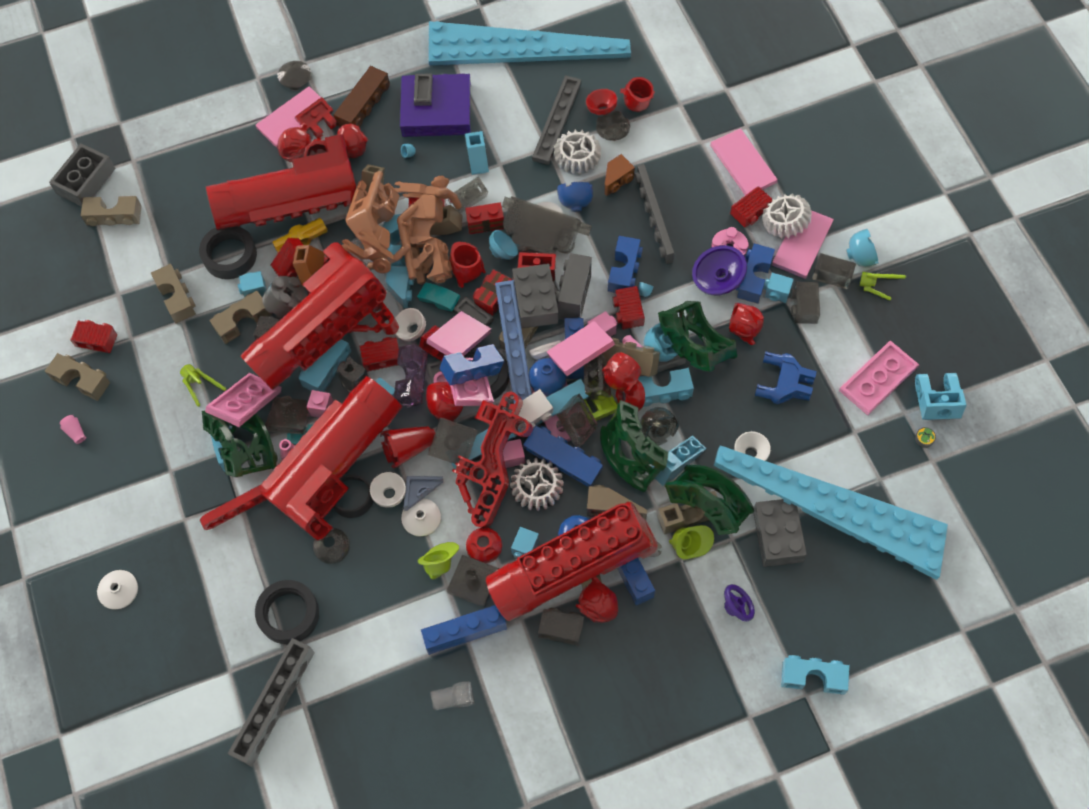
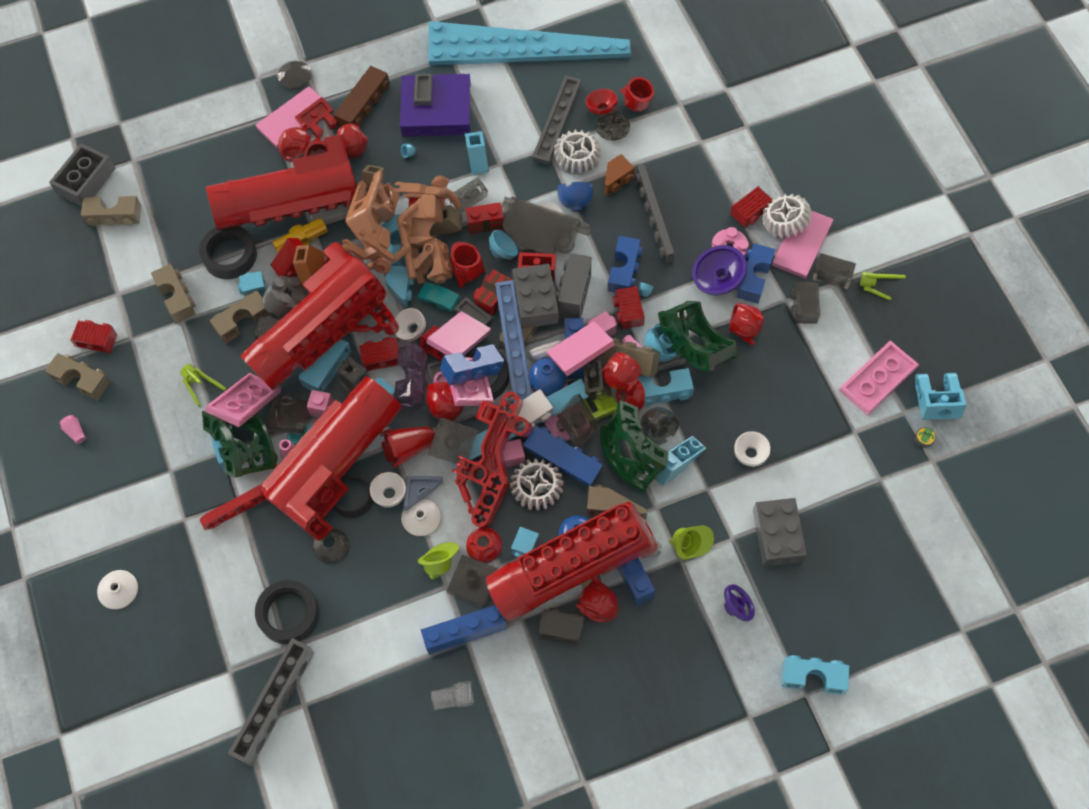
(676, 517): dark tan arch -> none
(724, 513): dark green fence -> none
(743, 161): bright pink tile -> none
(778, 287): medium azure brick -> none
(788, 379): blue connector -> none
(862, 249): medium azure cylinder -> none
(886, 526): medium azure wing -> none

